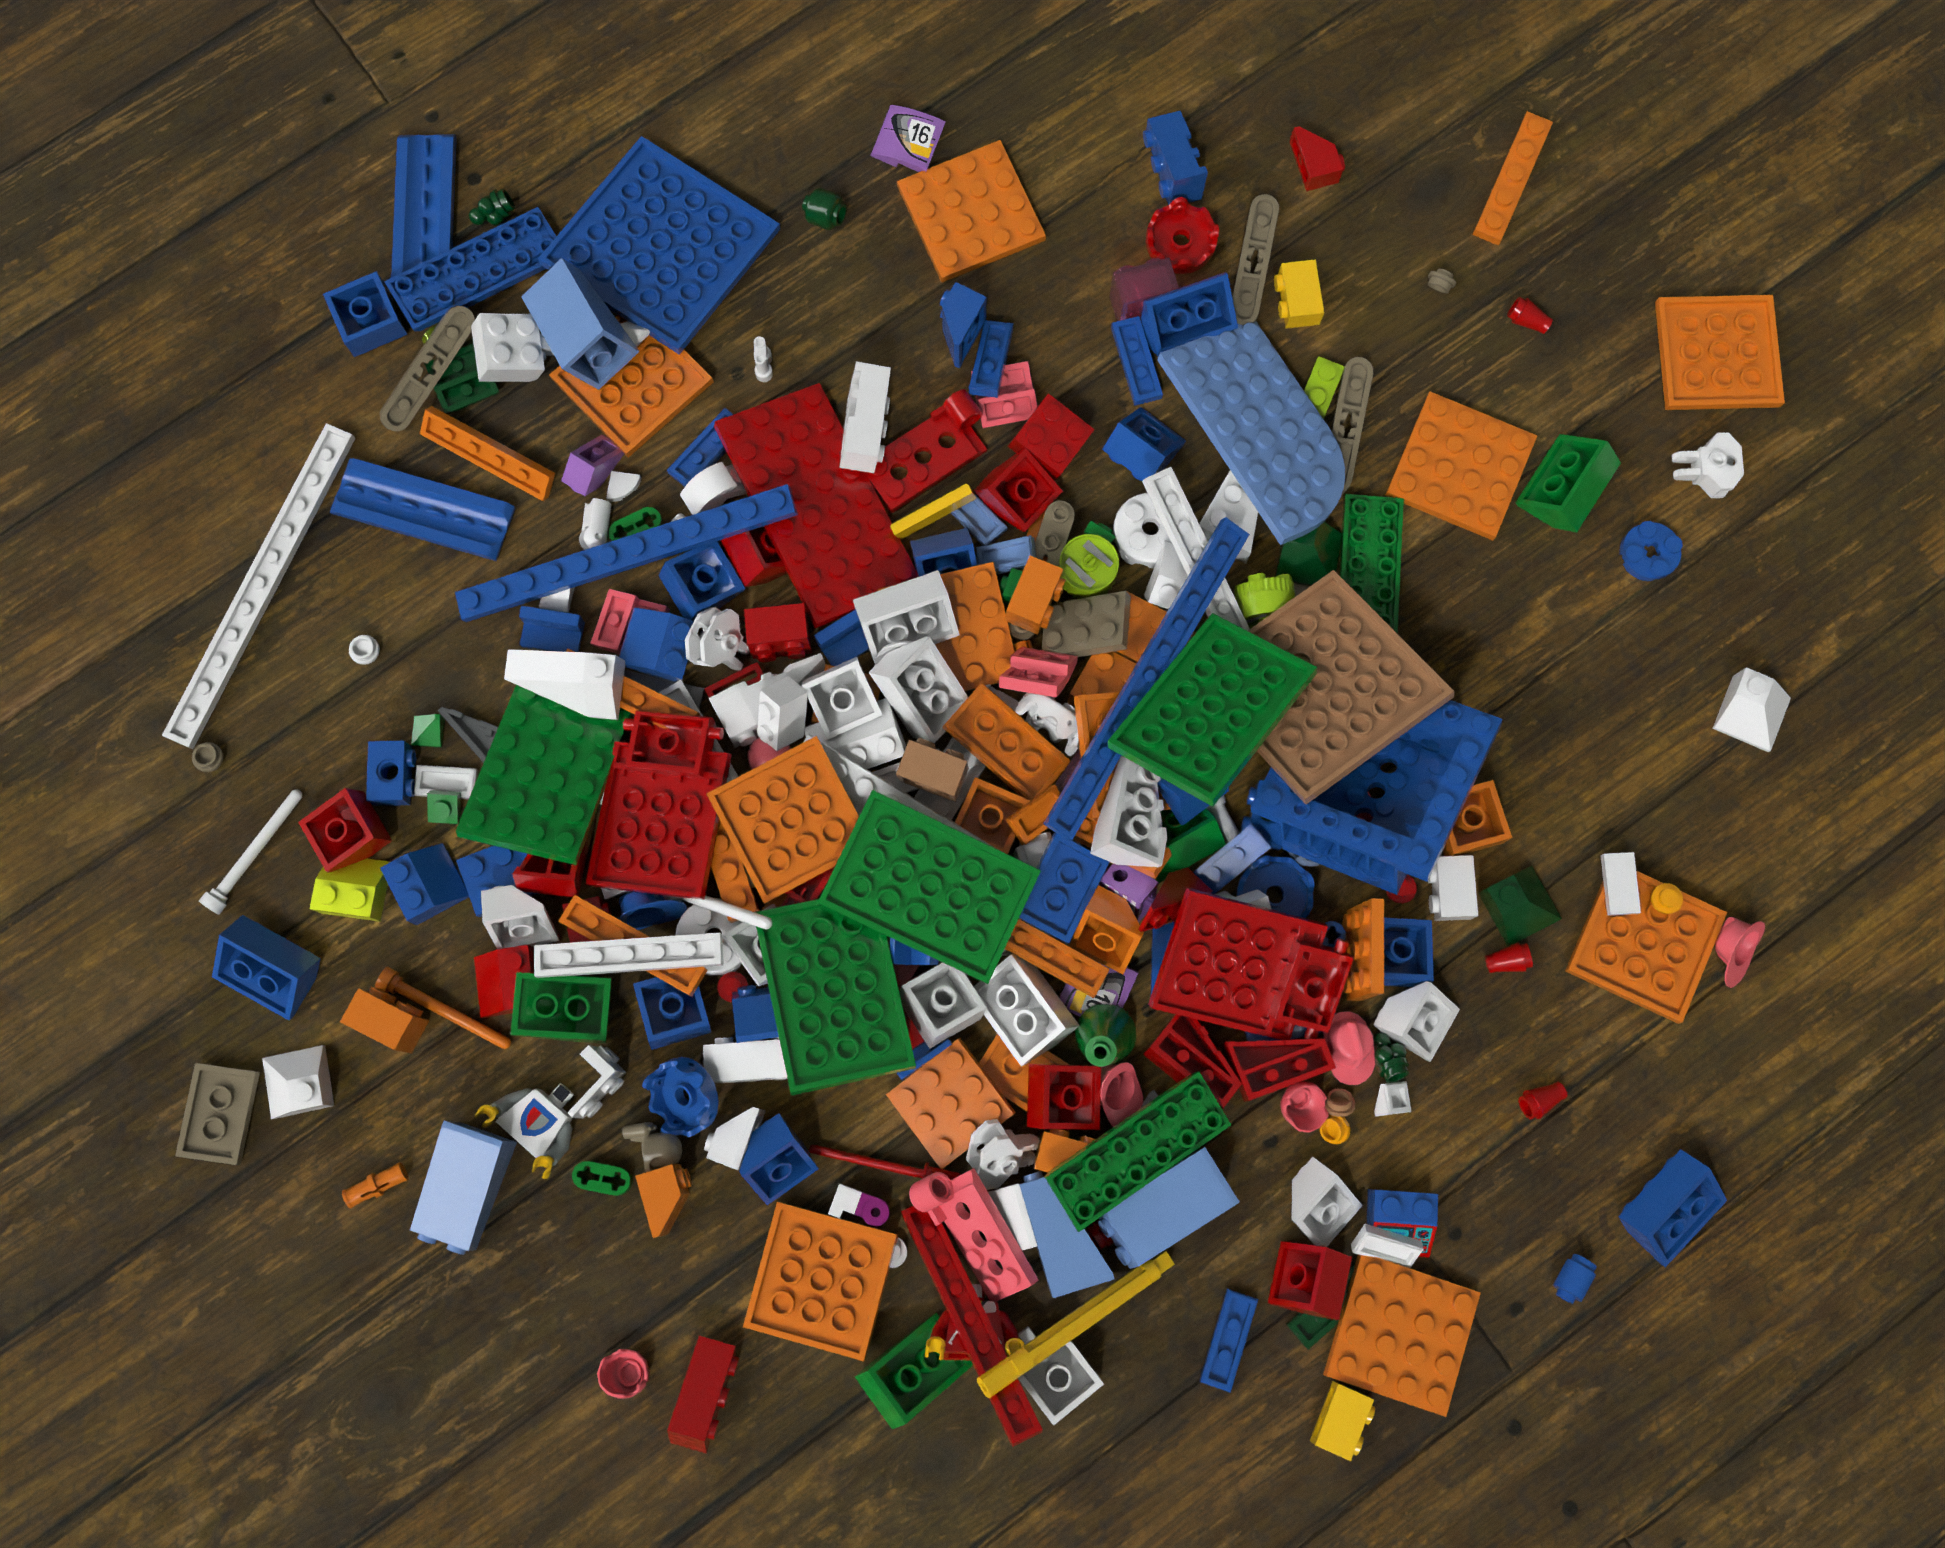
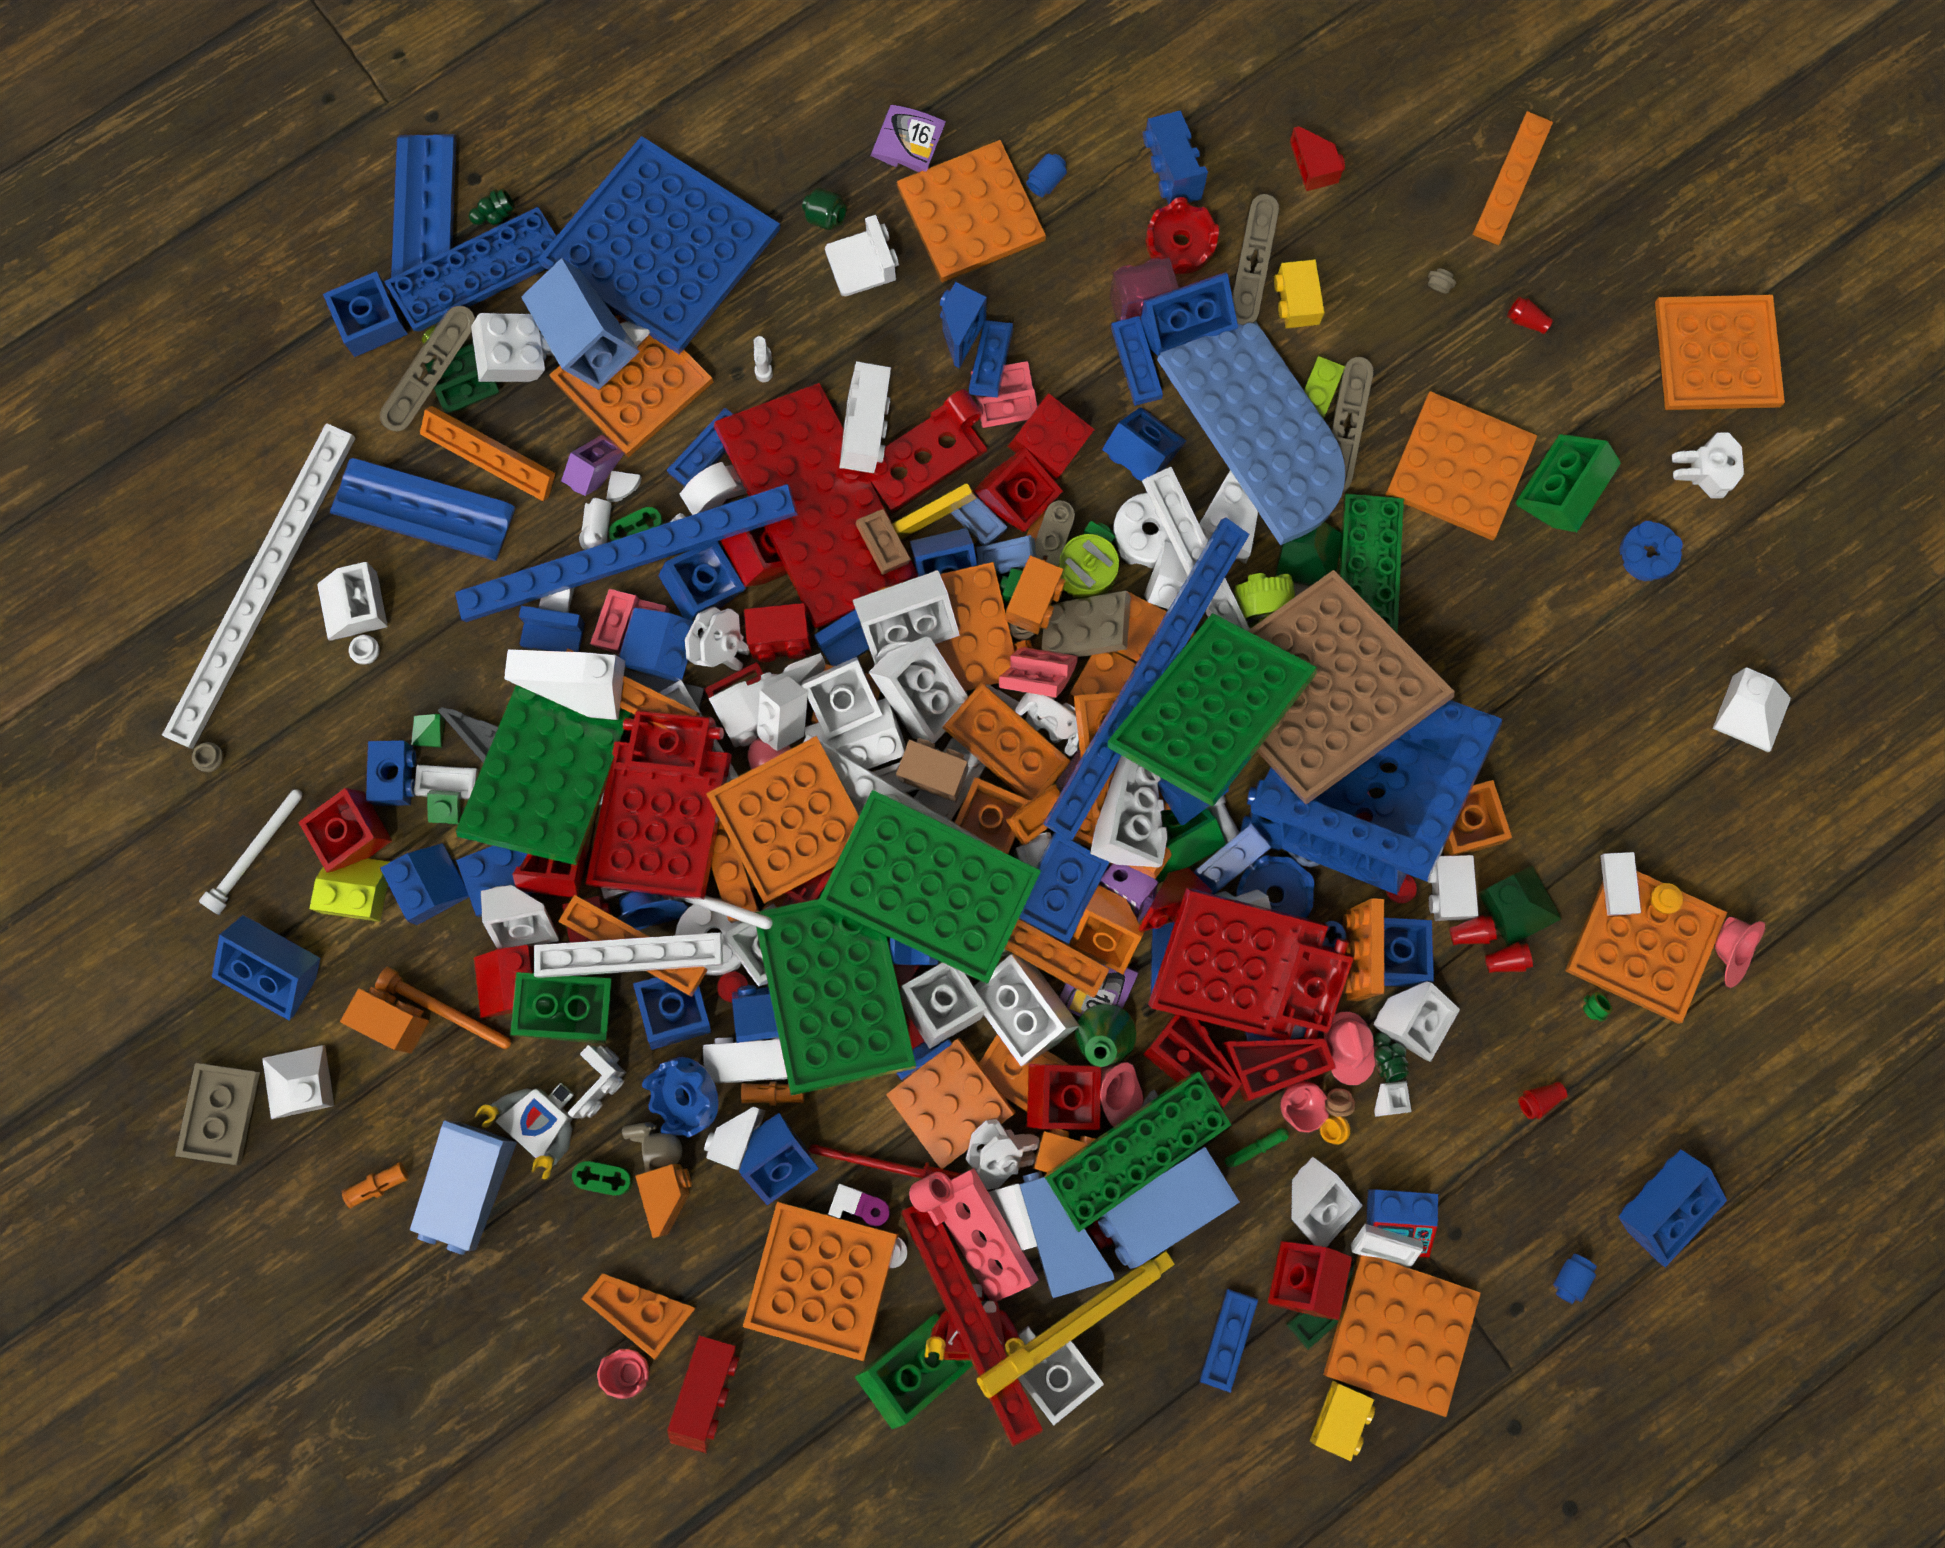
(351, 601): none -> white slope
(638, 1313): none -> orange wing
(769, 1093): none -> orange pin
(862, 259): none -> white bracket
(882, 541): none -> medium nougat plate
(1046, 175): none -> blue brick
(1256, 1148): none -> green piece
(1474, 931): none -> red cone
(1597, 1006): none -> green plate

